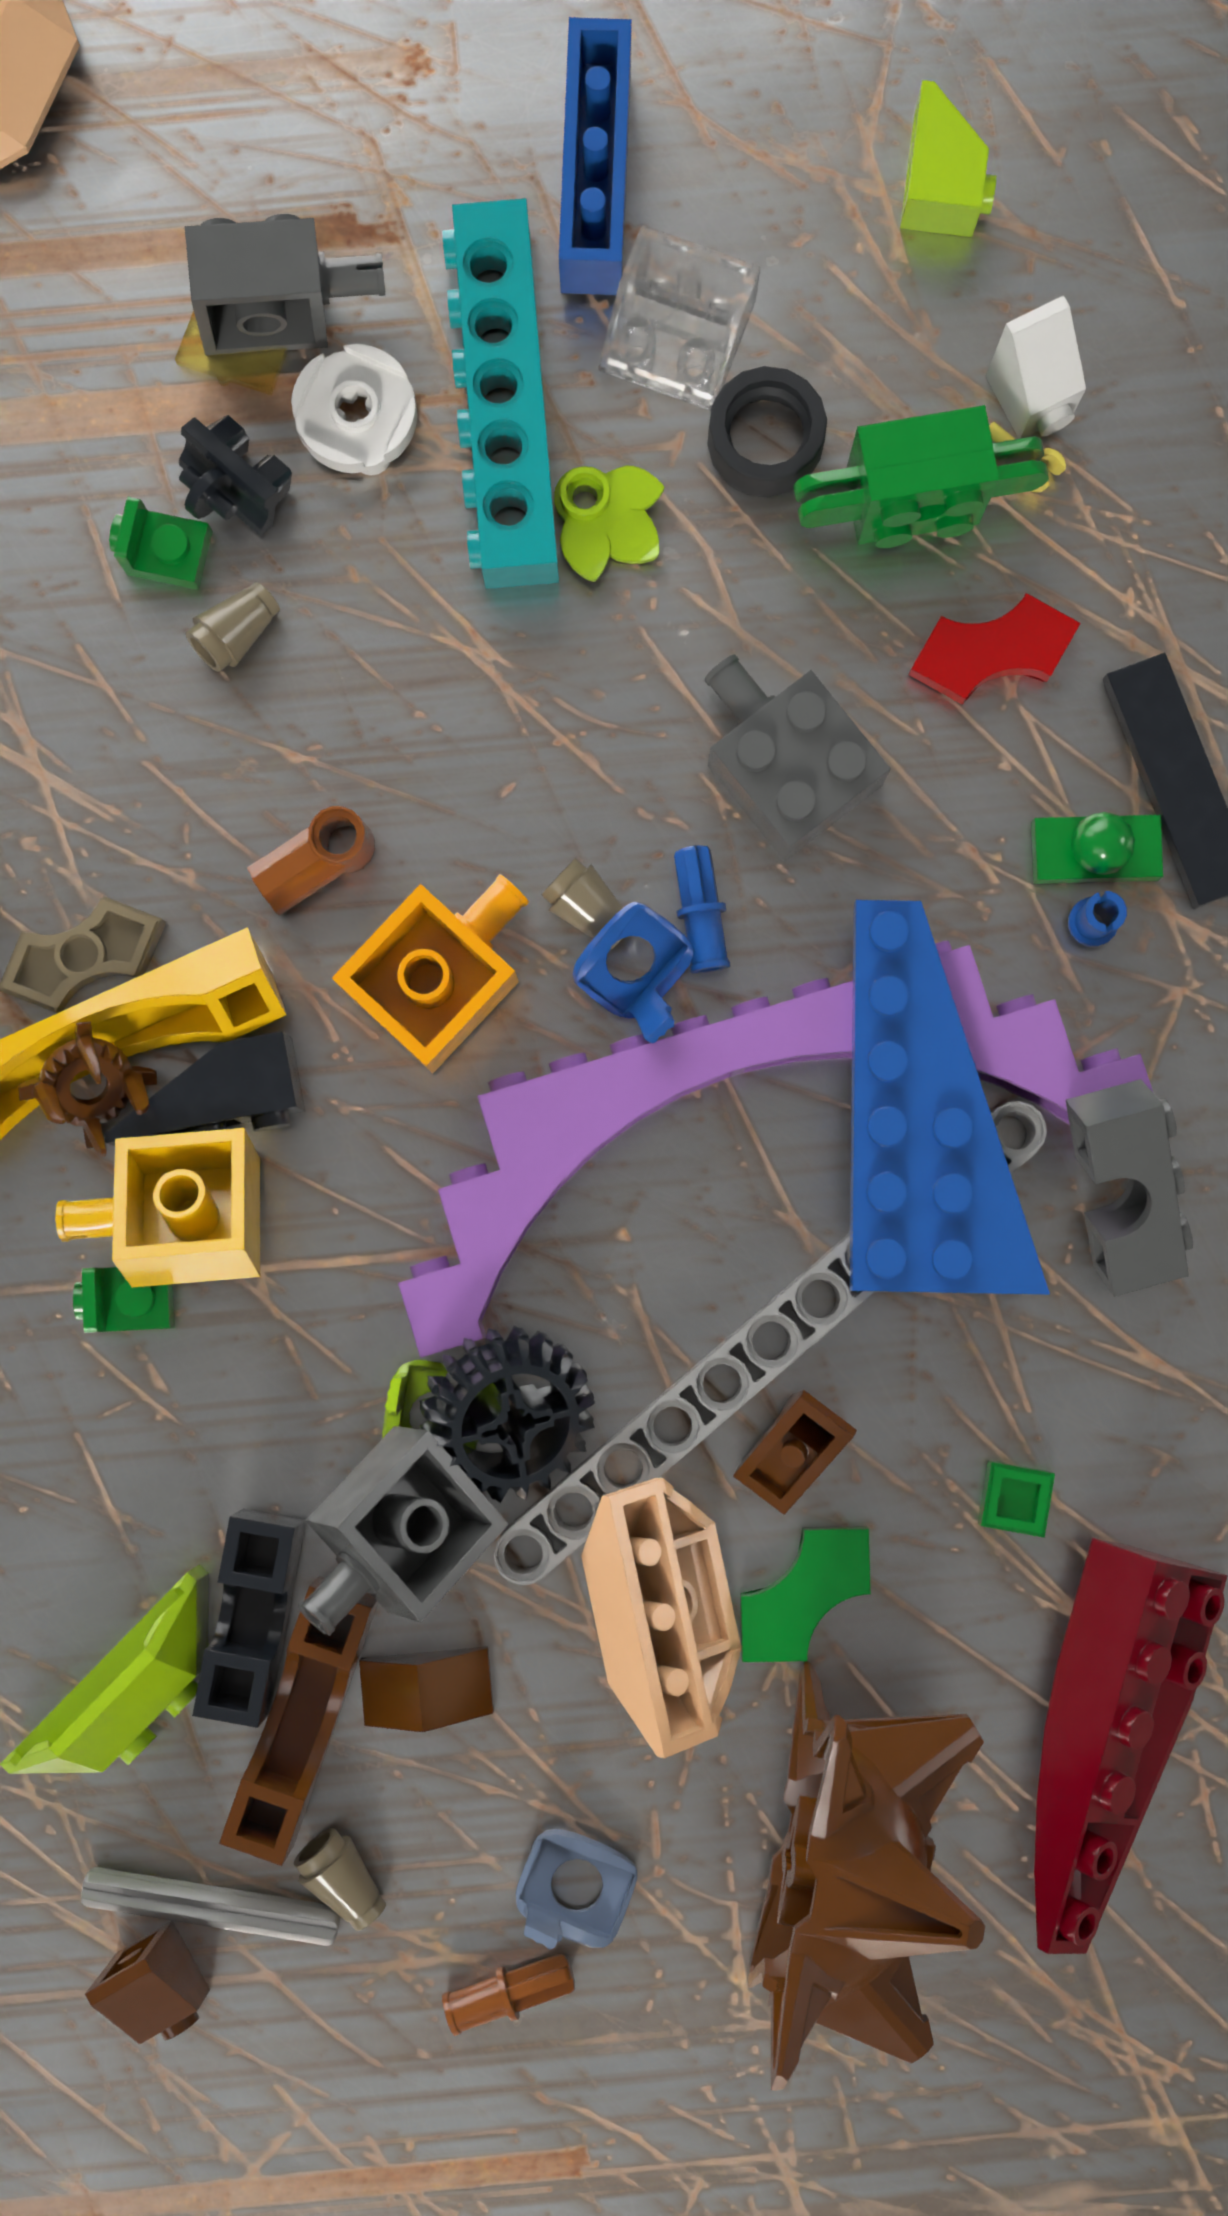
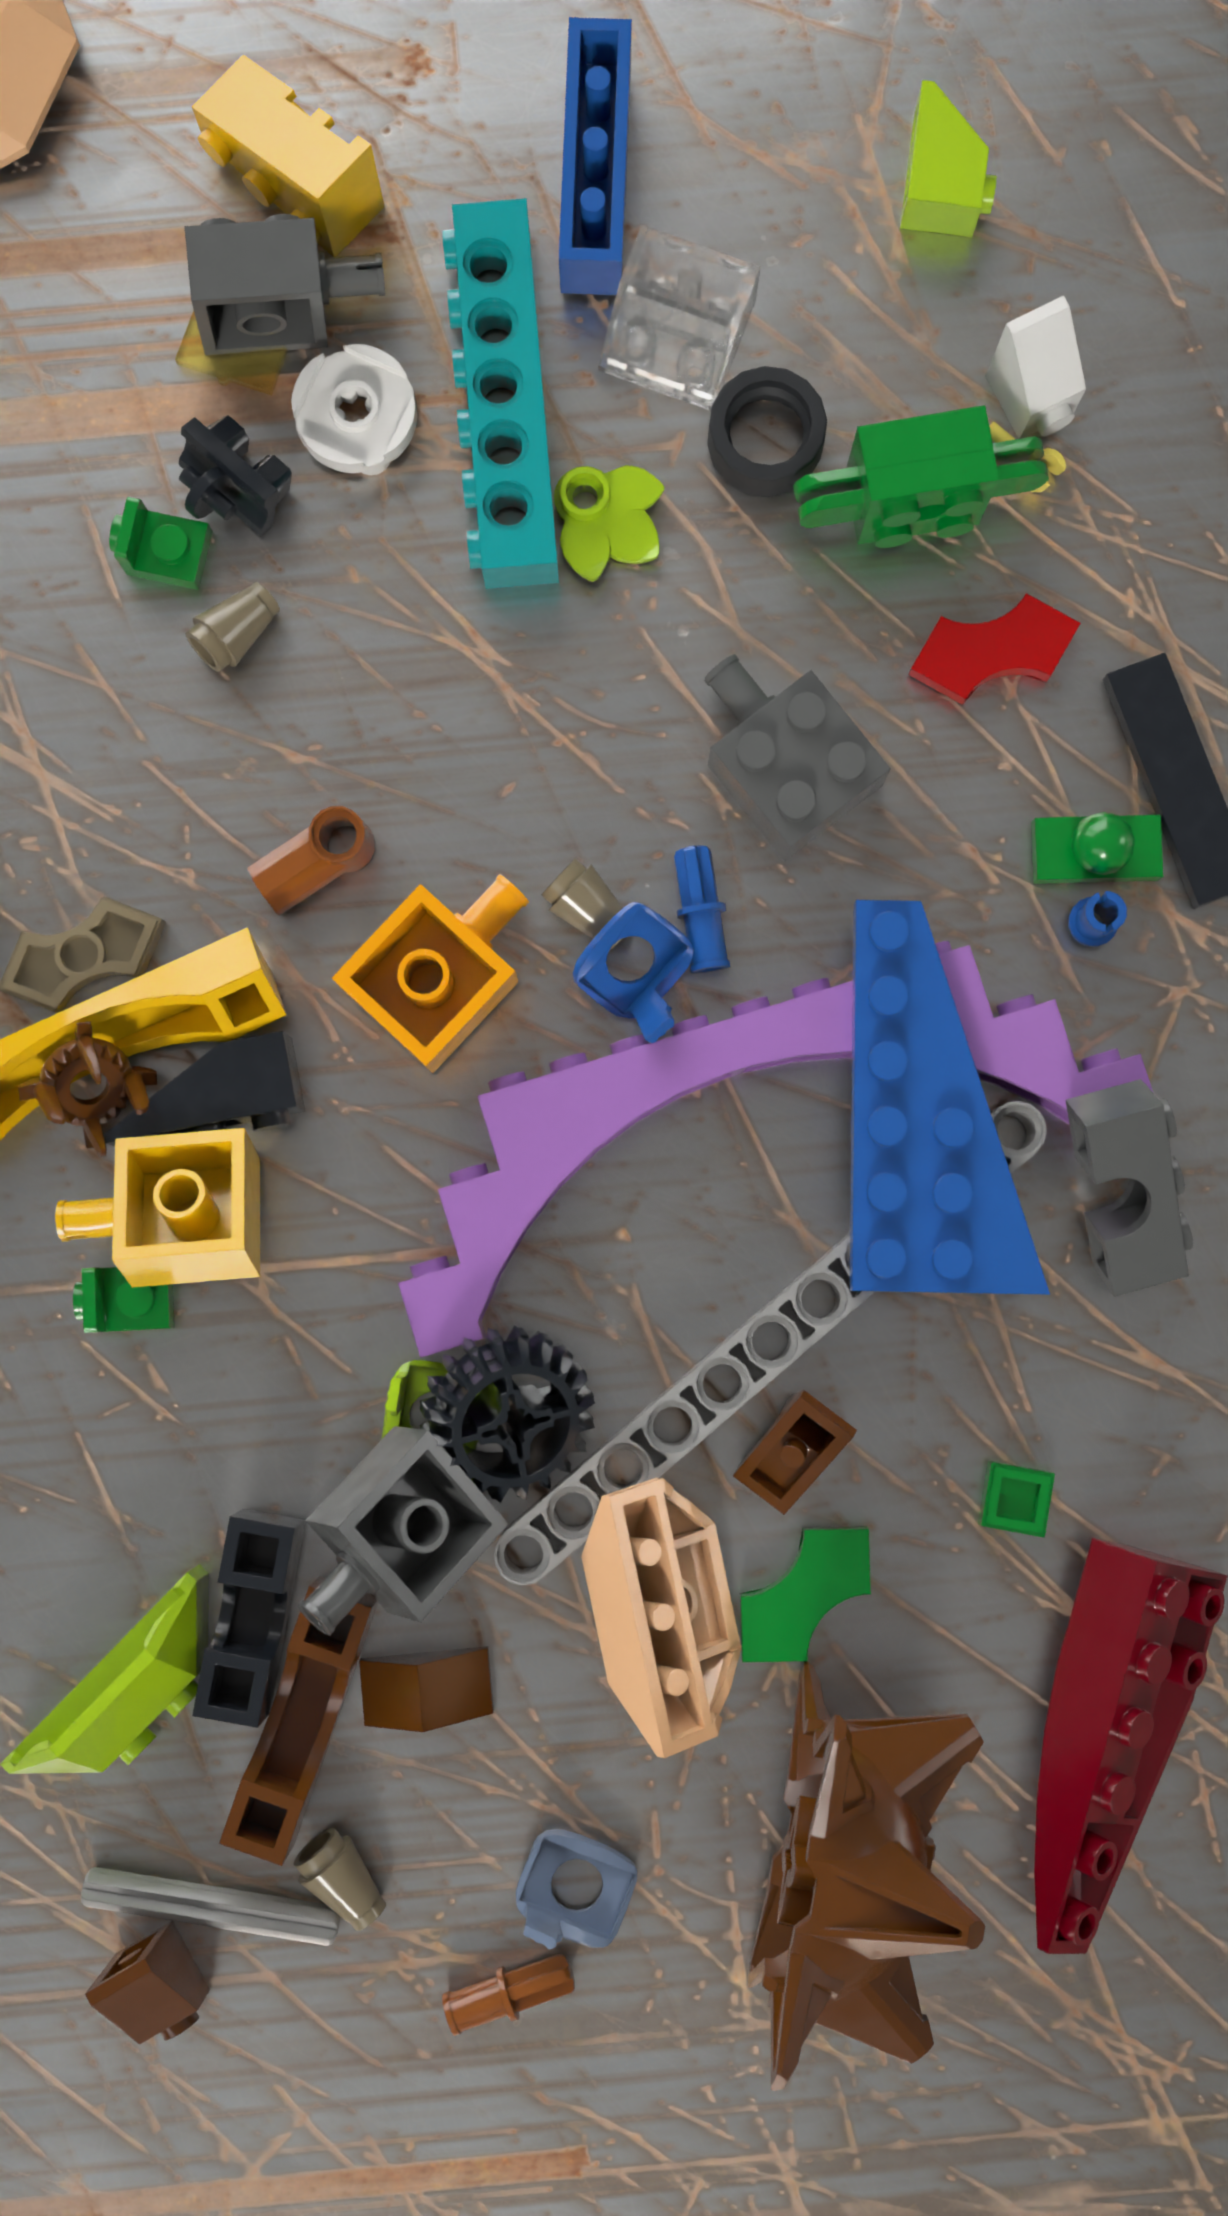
(288, 154): none -> yellow wedge

